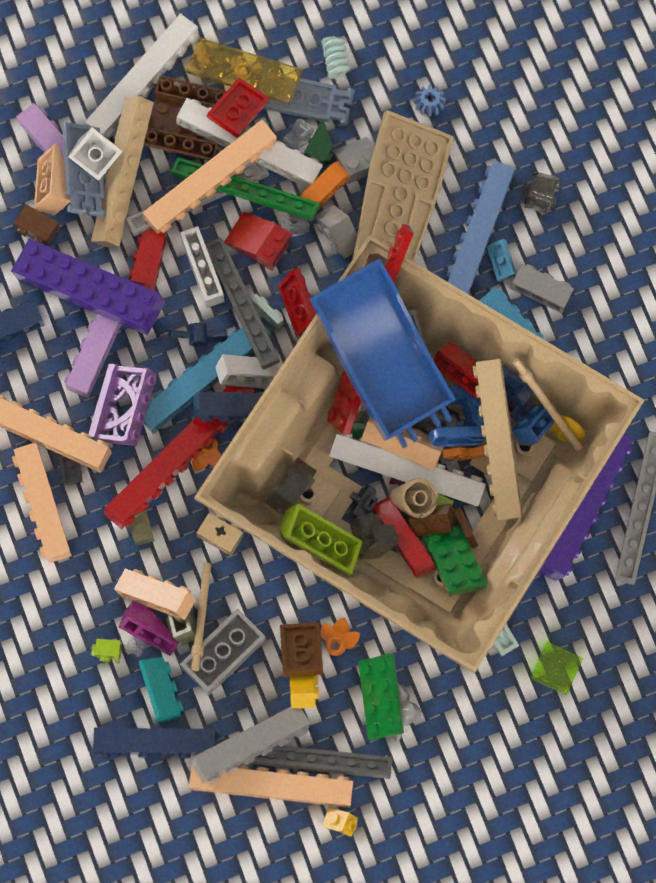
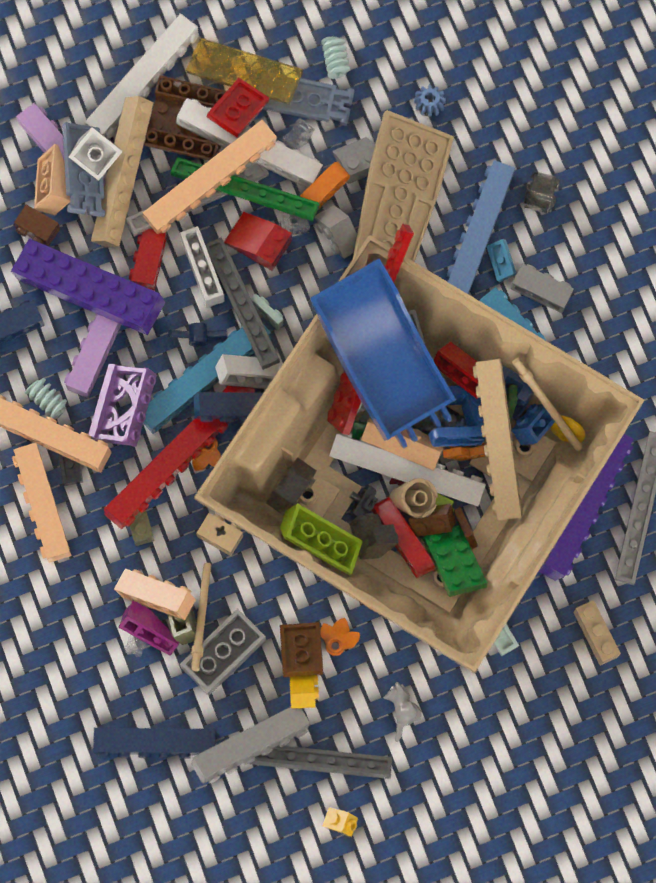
(46, 398): none -> light aqua piece
(107, 650): lime brick -> none
(161, 689): teal slope -> none
(279, 786): light nougat brick -> none
(297, 301): red plate -> none
(320, 146): dark green slope -> none
(381, 697): green plate -> none
(511, 399): none -> dark green tile
(556, 668): clear neon green plate -> none
(596, 633): none -> tan brick

